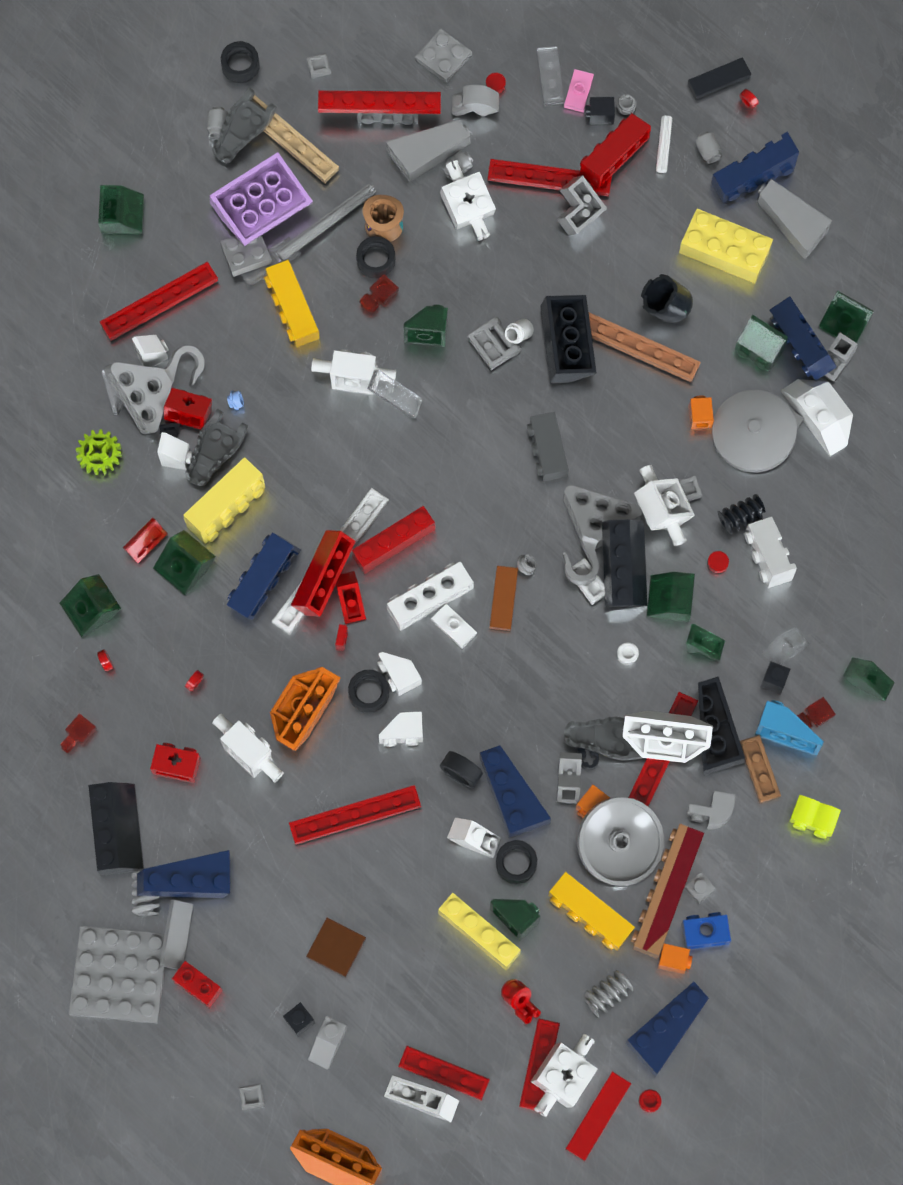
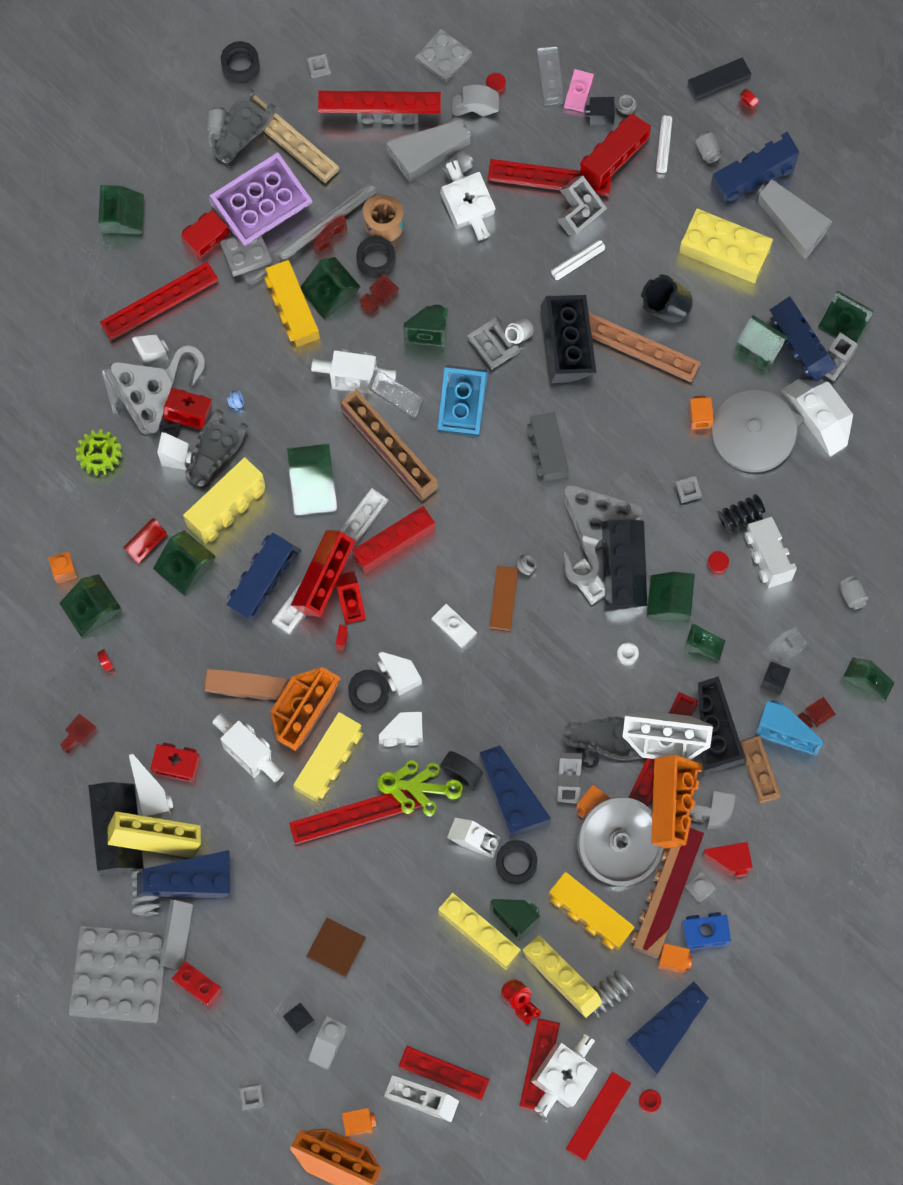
(62, 567): none -> orange brick
(151, 795): none -> white slope
(154, 835): none -> light yellow brick
(194, 680): red tile -> none
(204, 234): none -> red brick
(244, 684): none -> nougat slope
(312, 479): none -> slope
(325, 238): none -> clear red slope
(327, 757): none -> light yellow brick
(329, 286): none -> clear green slope
(358, 1122): none -> orange brick
(389, 445): none -> medium nougat brick
(416, 786): none -> lime plant
(443, 595): white brick -> none
(462, 399): none -> dark azure slope
(562, 976): none -> light yellow brick
(577, 259): none -> white axle
(664, 504): white brick -> none
(673, 799): none -> orange wedge
(730, 858): none -> red slope
(814, 816): neon yellow brick -> none
(853, 592): none -> light grey brick

